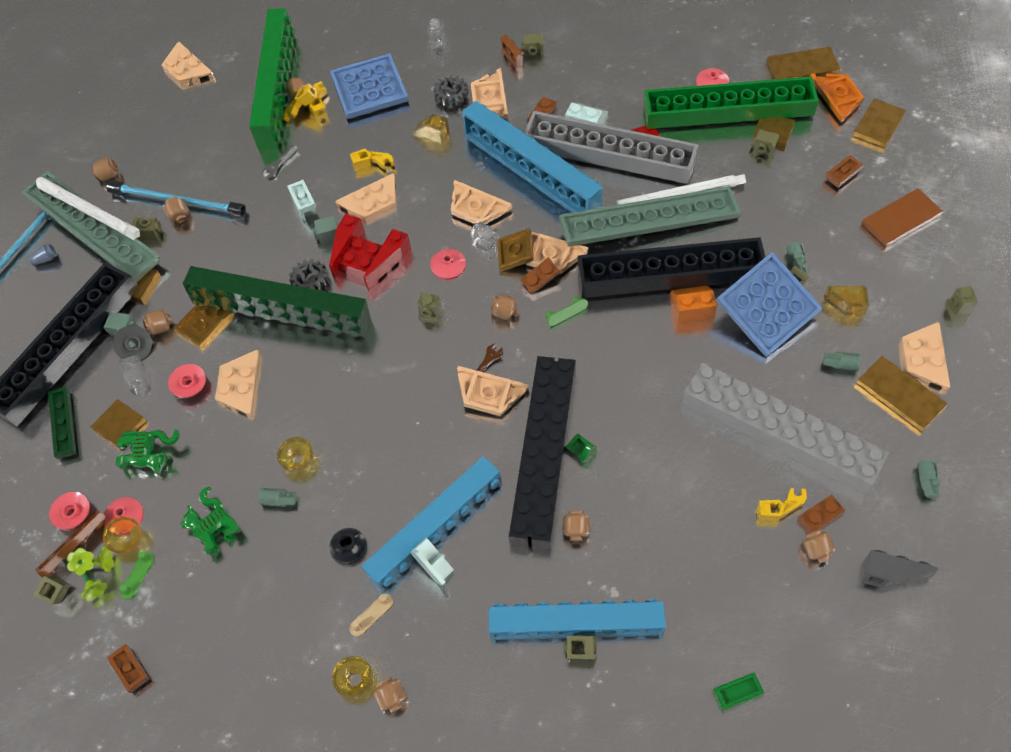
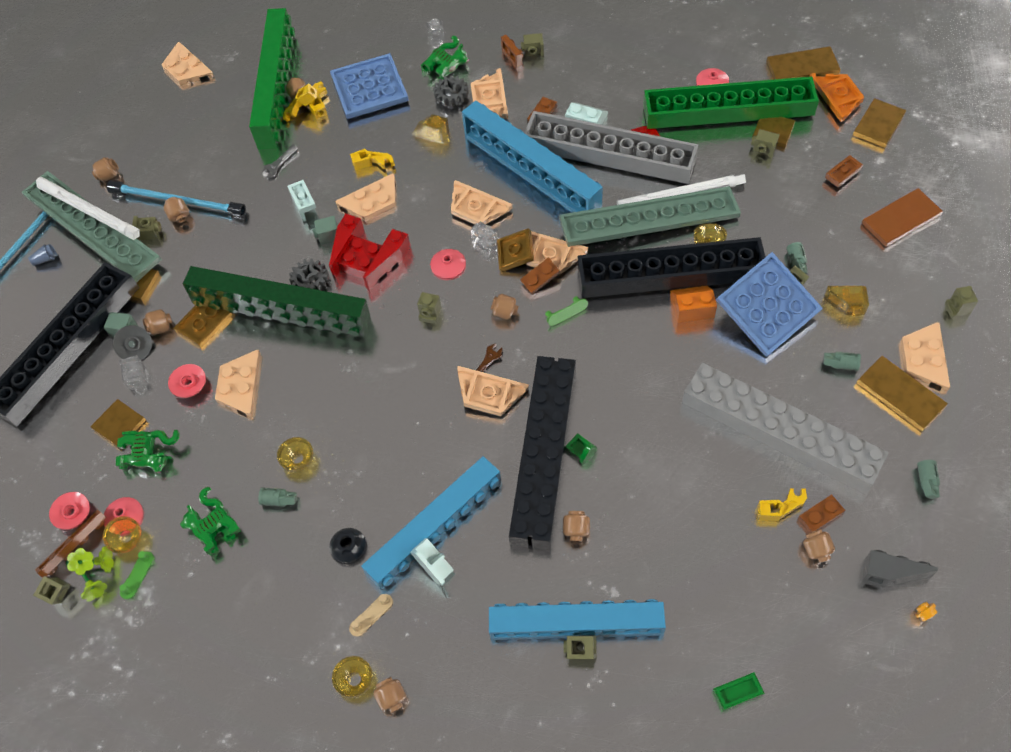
(61, 423): dark green plate -> none
(128, 668): dark orange plate -> none
(446, 63): none -> green animal
(709, 233): none -> clear yellow piece
(926, 611): none -> light orange plate

